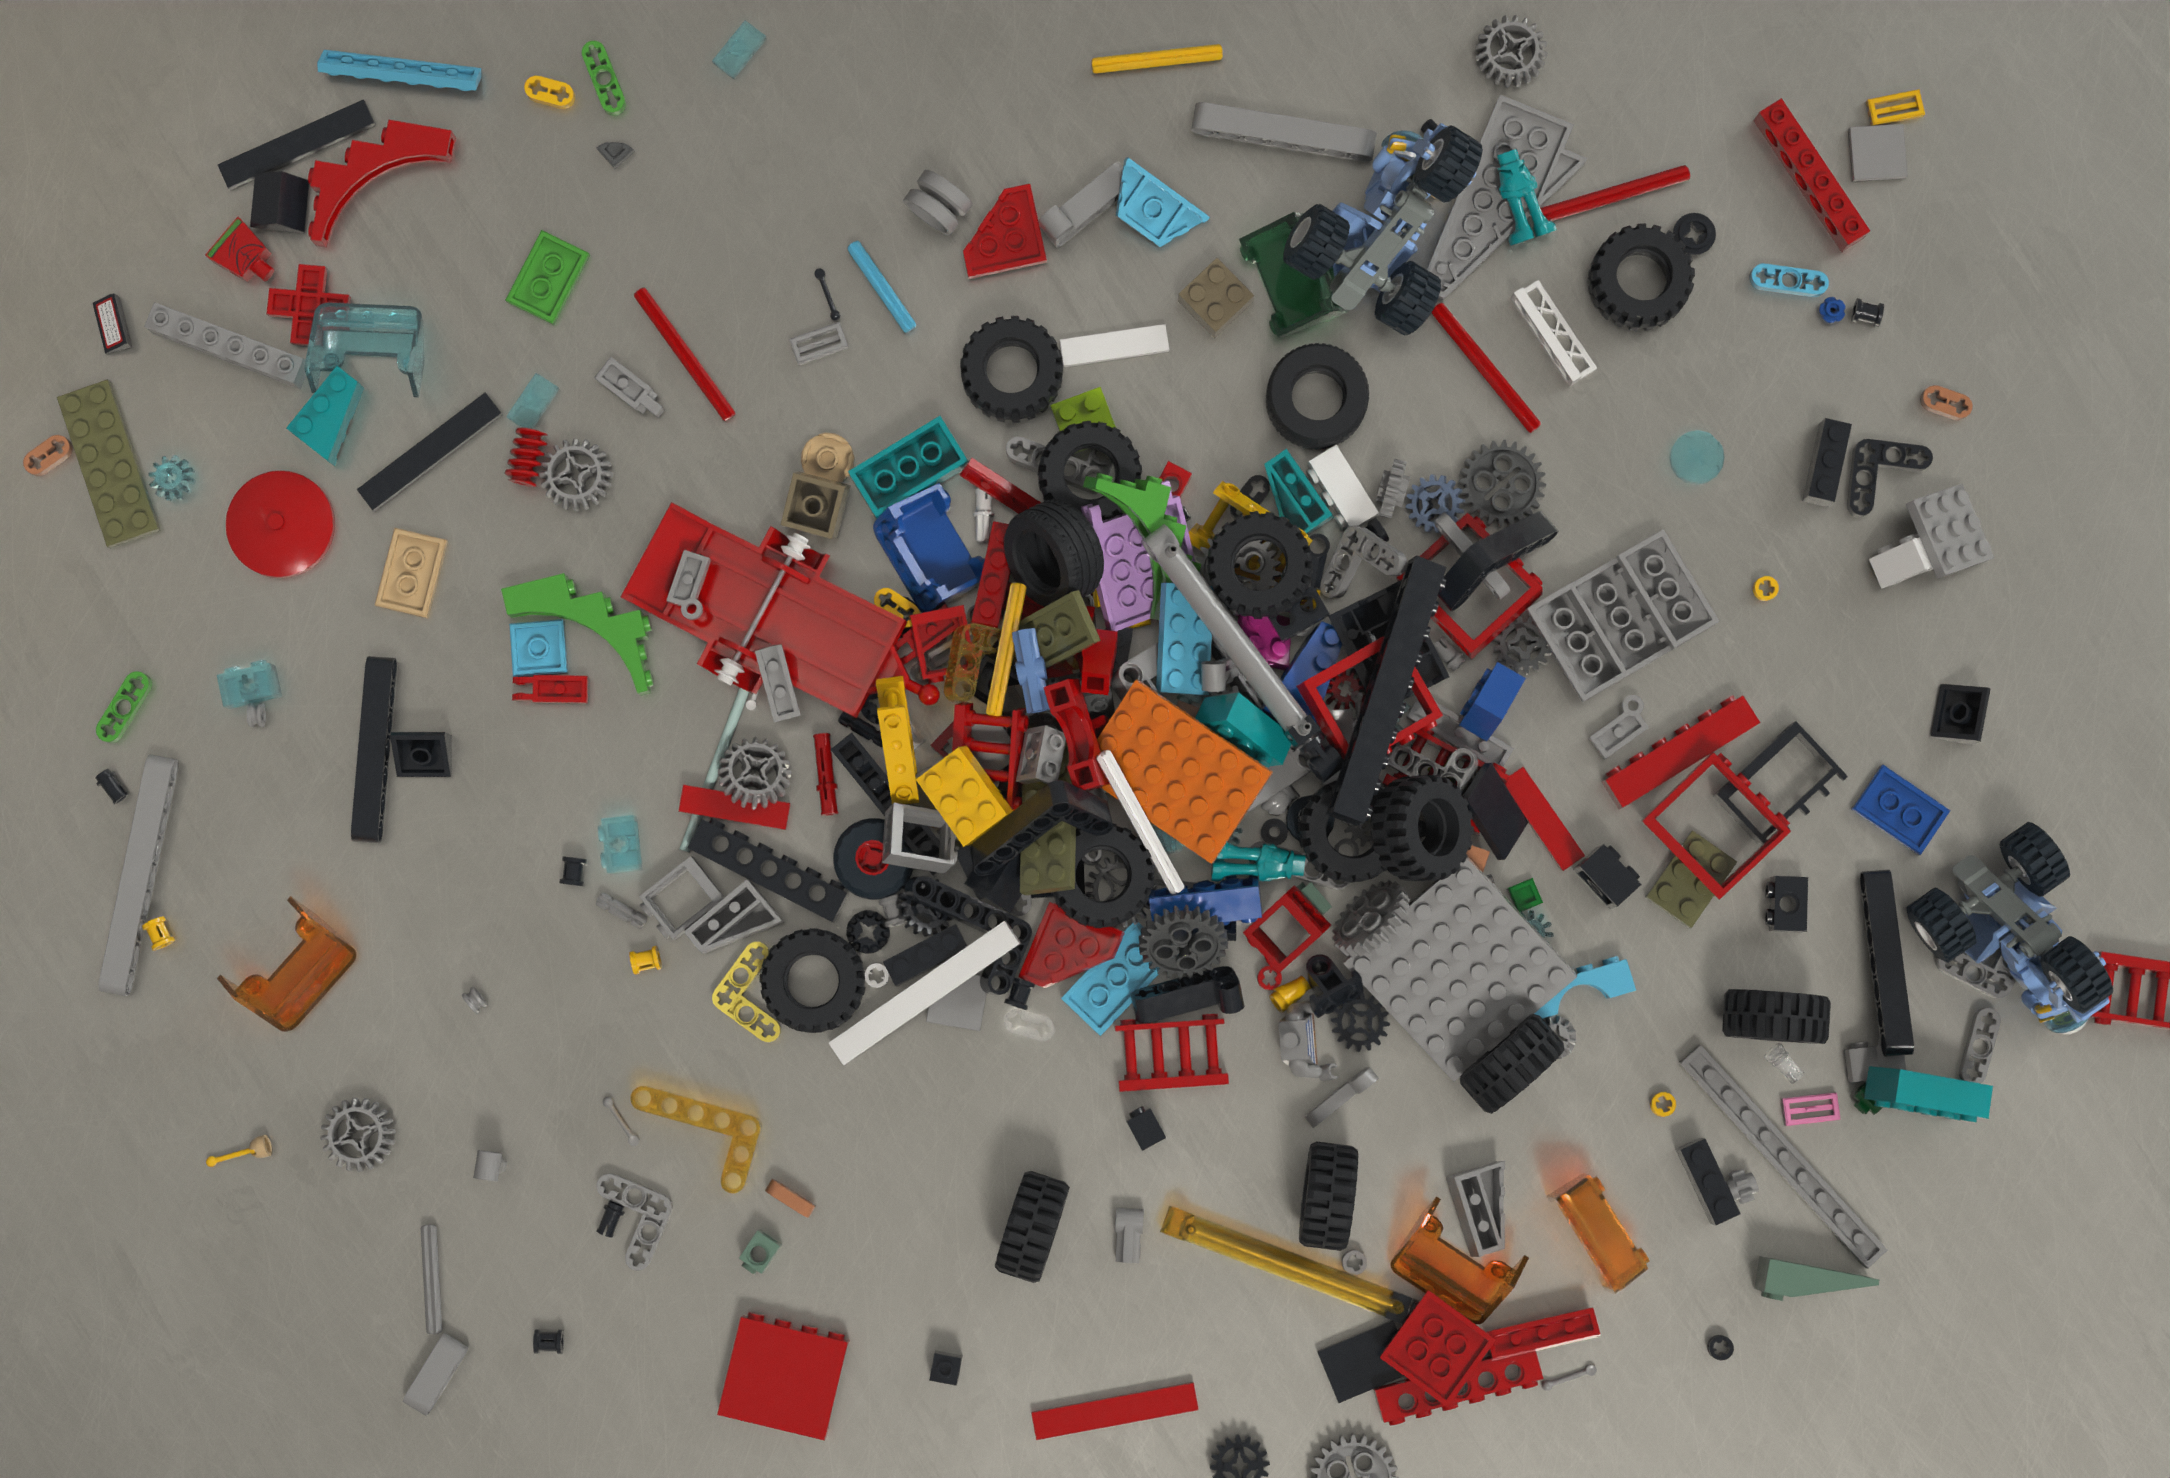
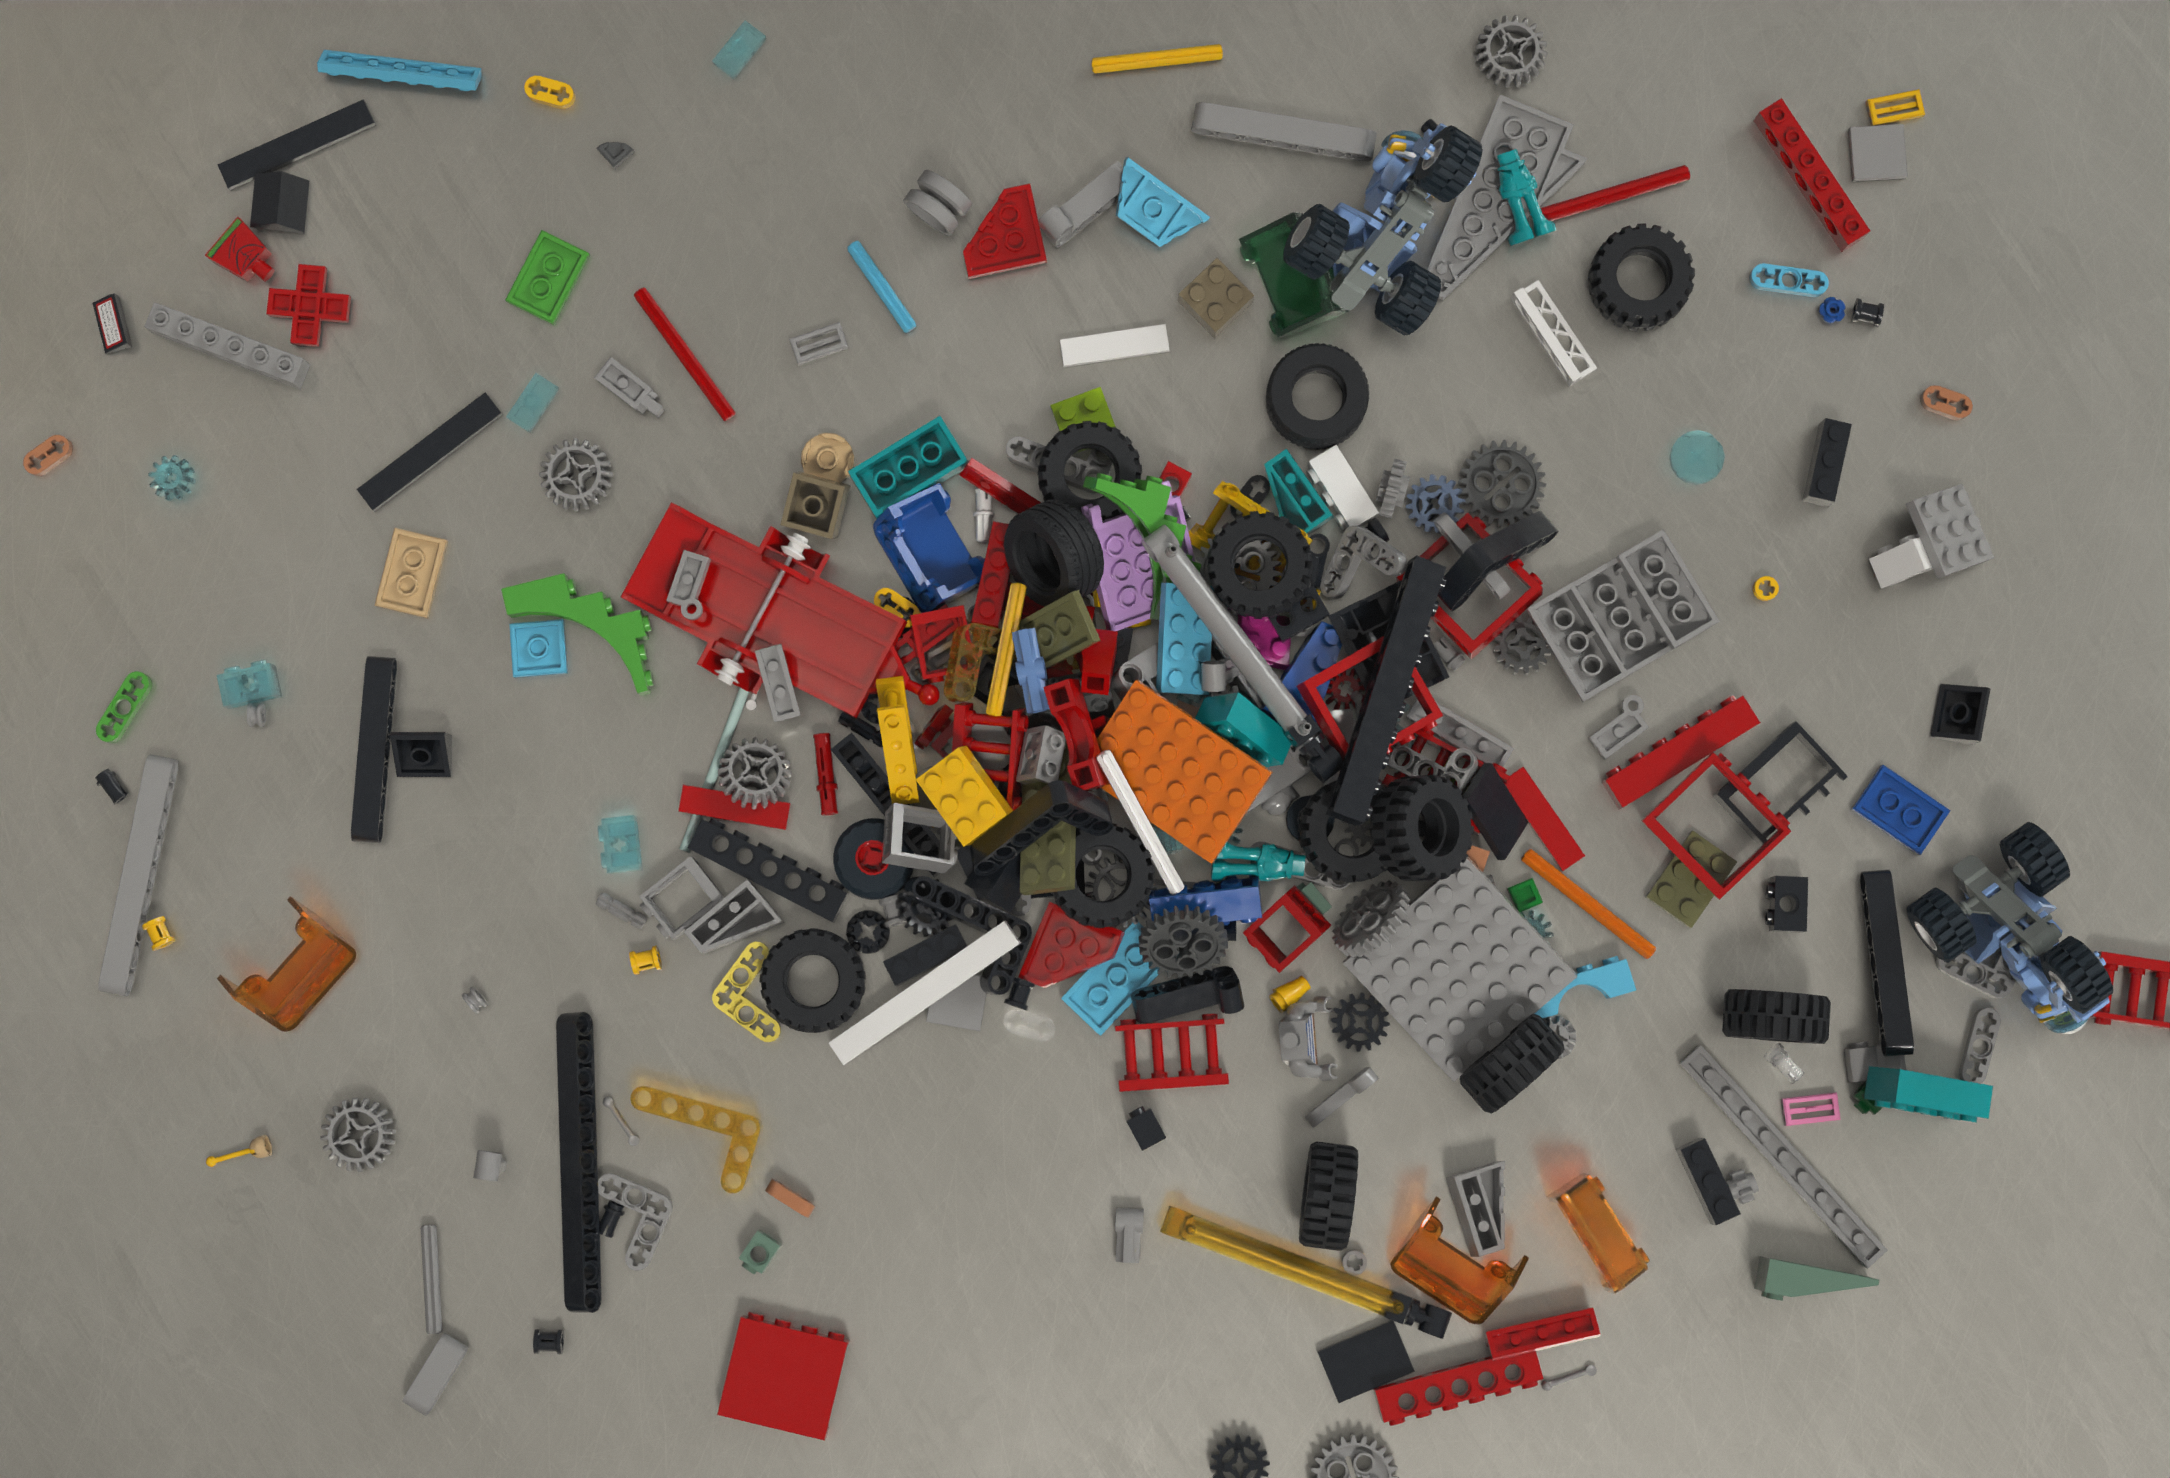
(108, 463): olive plate -> none
(280, 524): red dish -> none
(327, 414): teal wedge -> none
(365, 161): red arch -> none
(366, 331): clear light blue windscreen -> none
(525, 456): red piece -> none
(554, 689): red hinge -> none
(572, 871): black bush -> none
(578, 1162): none -> black beam
(590, 63): bright green beam -> none
(820, 275): black hinge -> none
(873, 983): white bush -> none
(937, 723): none -> red plate
(946, 1368): black brick -> none
(1005, 334): black tyre -> none
(1031, 1226): black tyre -> none
(1114, 1411): red tile -> none
(1260, 977): red bush -> none
(1274, 823): black plate -> none
(1330, 986): black pin -> none
(1437, 1348): red plate -> none
(1486, 367): red axle -> none
(1490, 700): blue brick -> none
(1588, 903): none -> orange axle
(1608, 876): black brick -> none
(1666, 1096): yellow bush -> none
(1700, 224): black gear -> none
(1721, 1356): black bush -> none
(1879, 459): black beam -> none

